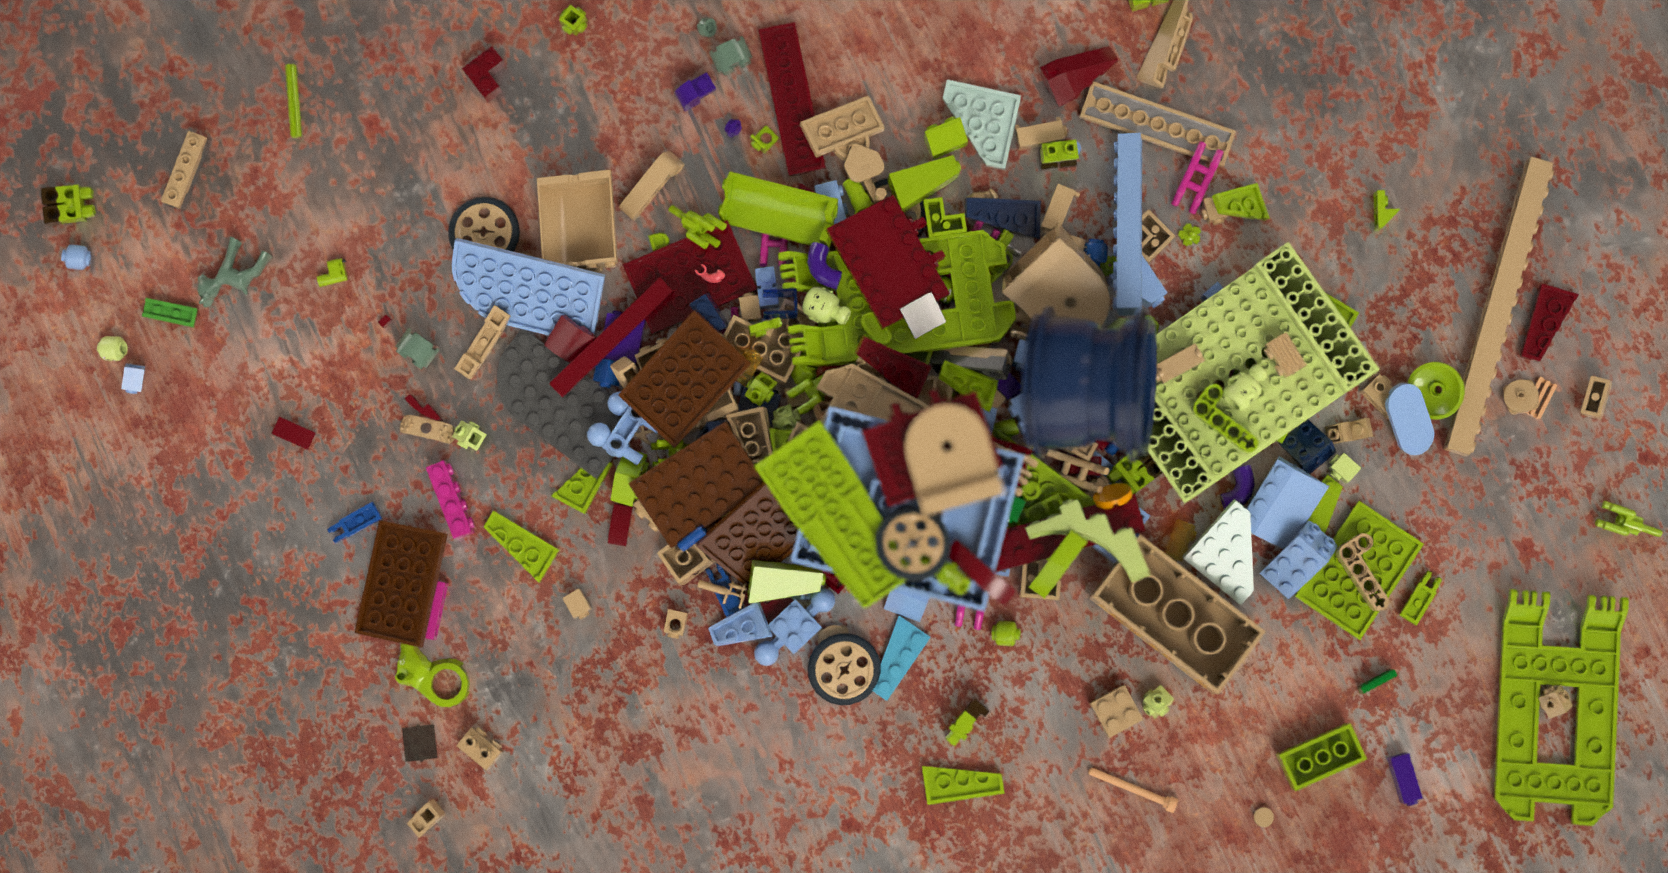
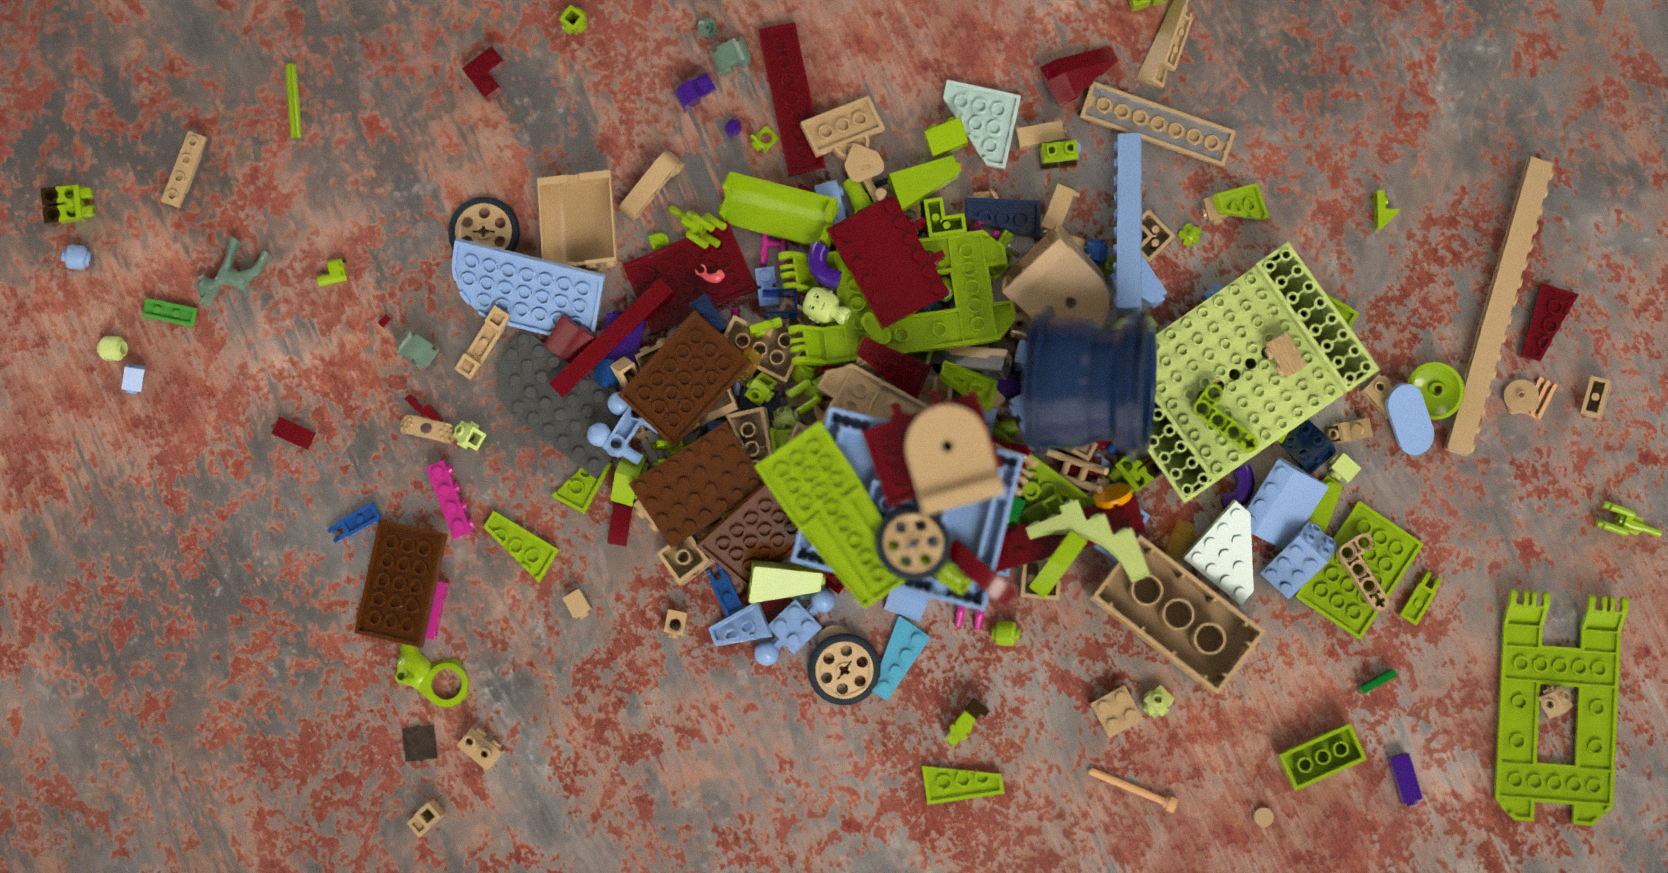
(692, 538): blue hinge -> none
(723, 590): tan piece -> none
(750, 307): tan brick -> none
(923, 315): white sticker -> none
(1179, 363): tan brick -> none
(1200, 189): dark pink piece -> none
(1244, 388): yellowish green piece -> none

